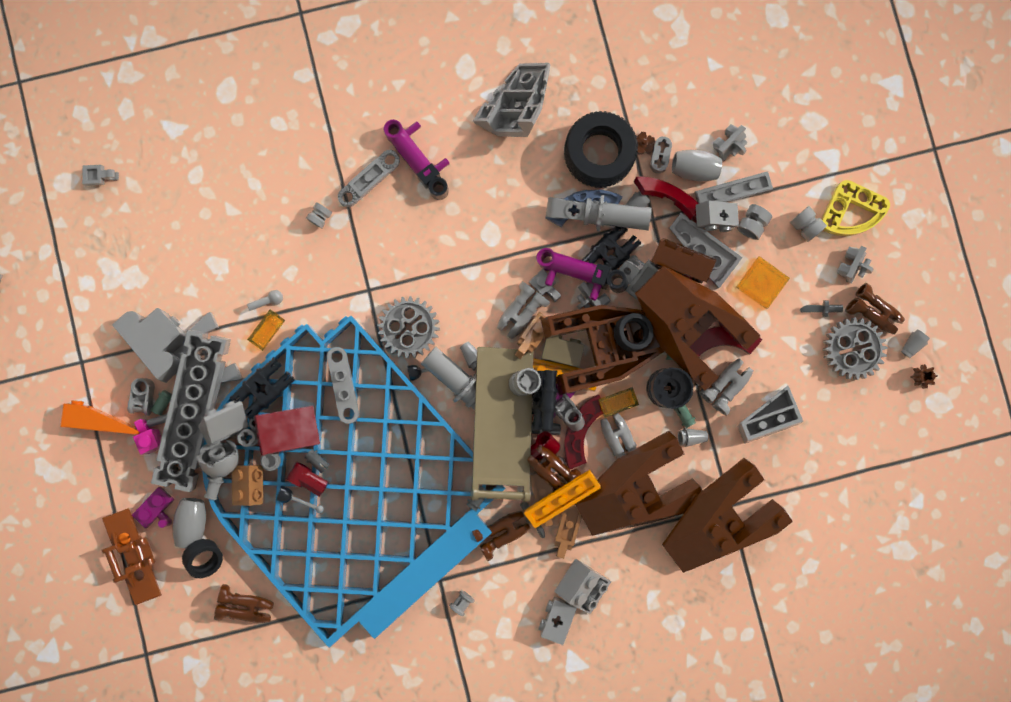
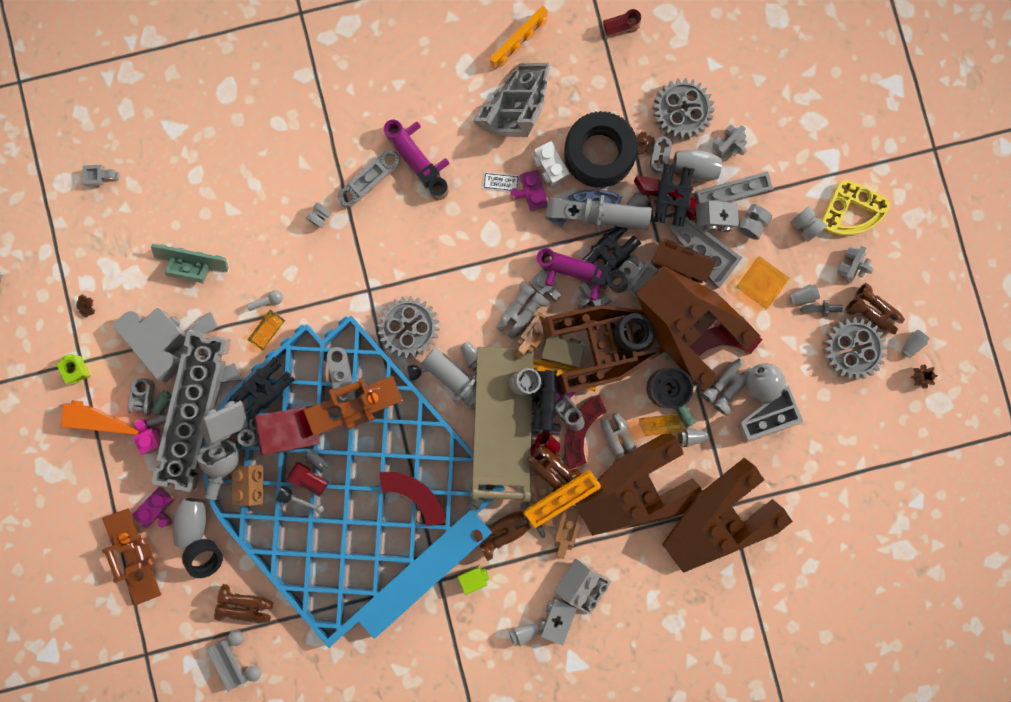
(80, 372): none -> lime brick
(85, 305): none -> reddish brown plant
(188, 264): none -> sand green bracket
(227, 664): none -> light grey gear
(270, 461): light grey plate -> none
(356, 411): none -> dark orange piece
(417, 492): none -> dark red tile
(461, 603): light grey bush -> none
(473, 579): none -> lime brick
(500, 181): none -> white sticker
(523, 634): none -> light grey cone
(524, 33): none -> light orange plate
(532, 191): none -> magenta plate
(551, 164): none -> white brick
(618, 402): clear yellow tile -> none
(621, 24): none -> dark red piece
(661, 425): none -> clear yellow tile
(679, 92): none -> light grey gear
(683, 189): none -> black pin
(765, 382): none -> light grey cylinder
(805, 295): none -> light grey cone

